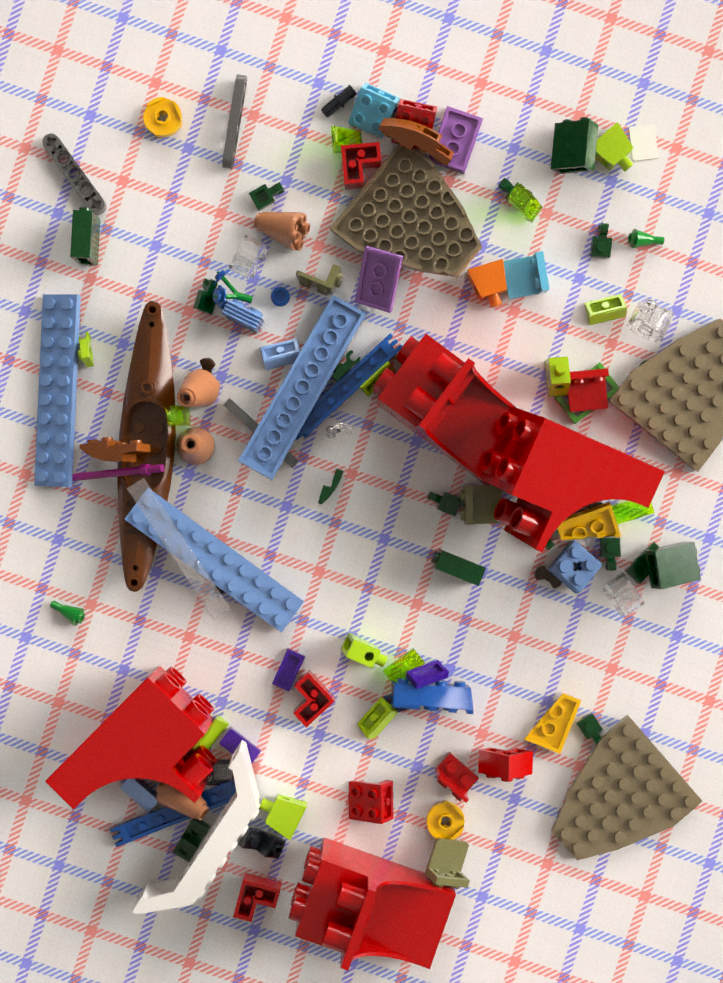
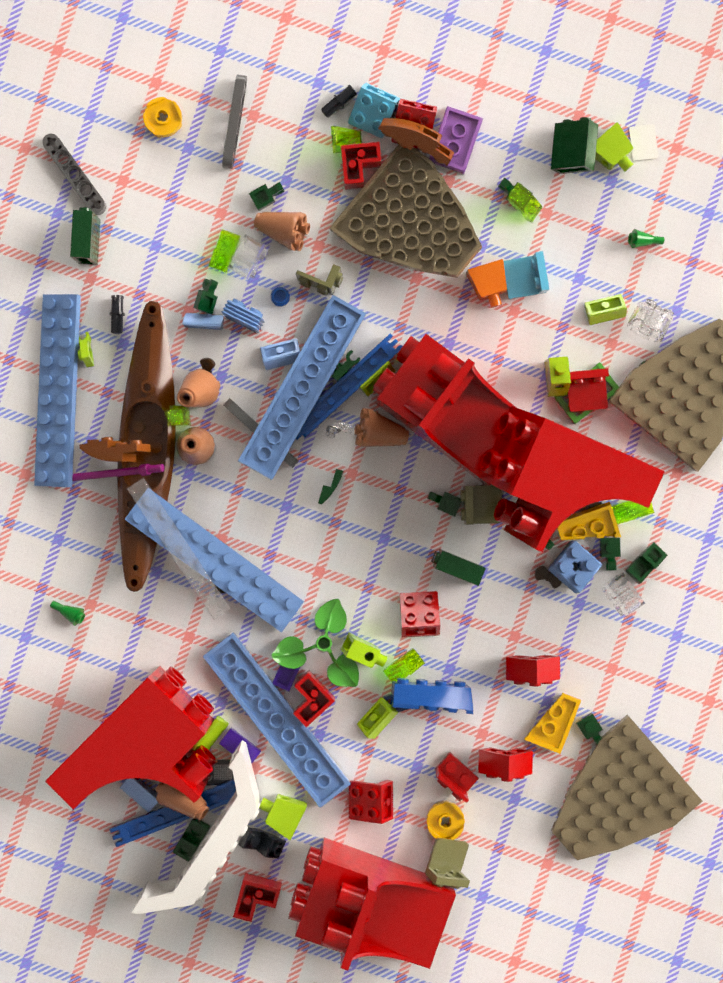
(117, 314): none -> black axle
(203, 321): none -> light blue slope
(220, 294): plant -> none
(224, 250): none -> clear neon green slope
(276, 720): none -> medium blue plate
(331, 618): none -> bright green plant
(378, 279): medium lavender tile -> none
(378, 431): none -> nougat cone
(420, 614): none -> bracket
(427, 674): dark purple tile -> none
(533, 670): none -> red brick
(601, 245): dark green plate -> none
(672, 565): brick -> none

